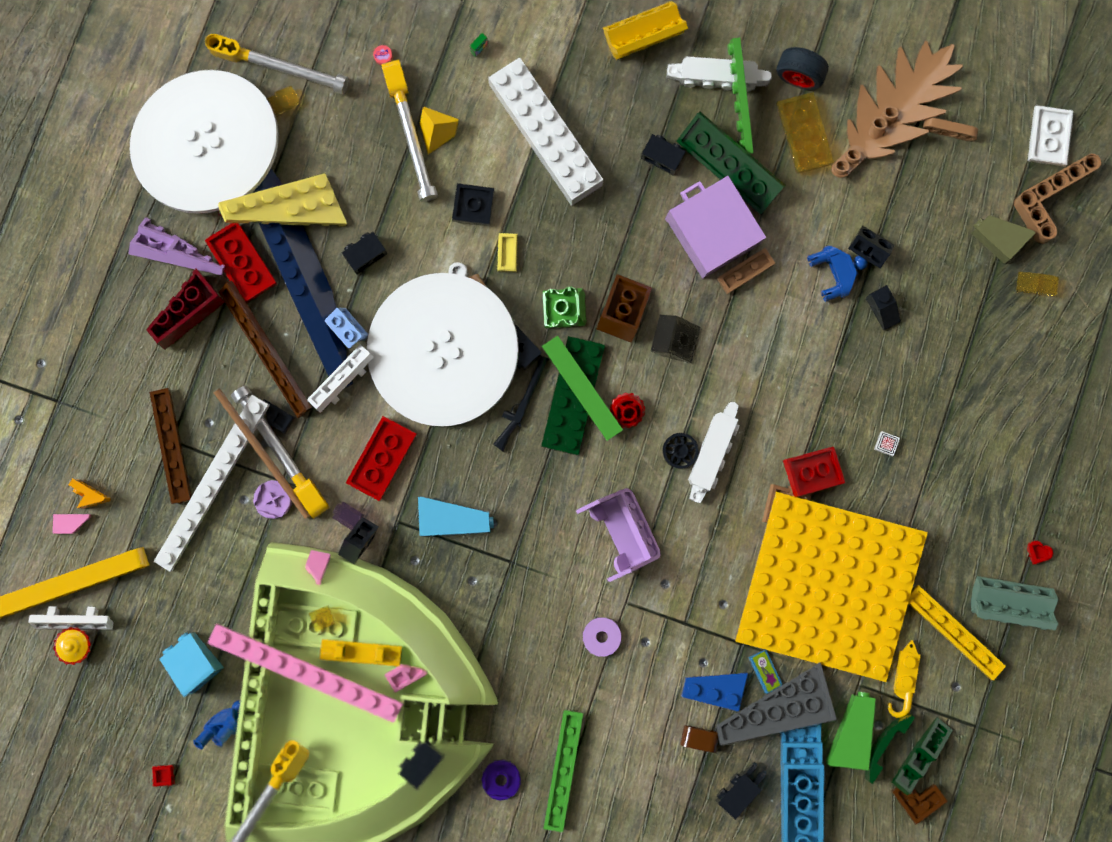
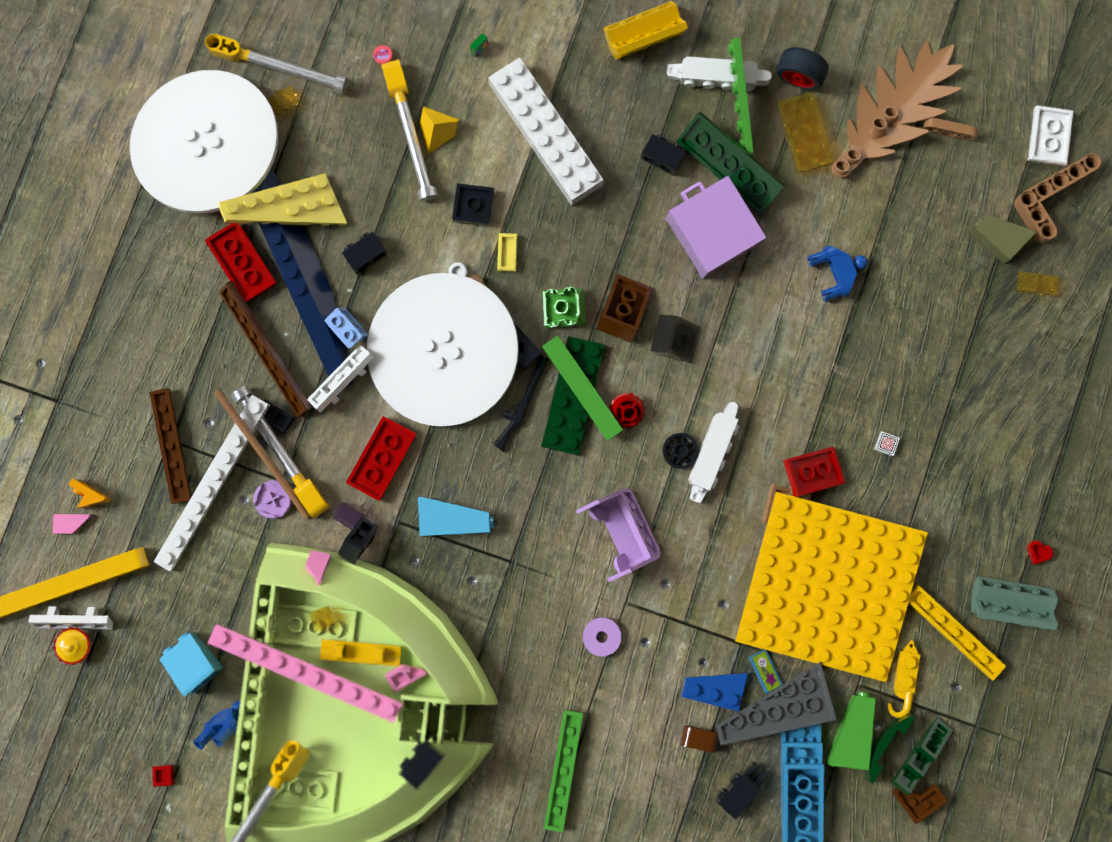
(155, 244): lavender wedge -> none
(185, 310): dark red wedge -> none
(505, 791): dark purple tile -> none
(746, 271): medium nougat plate -> none
(871, 247): black brick -> none
(884, 307): black slope -> none

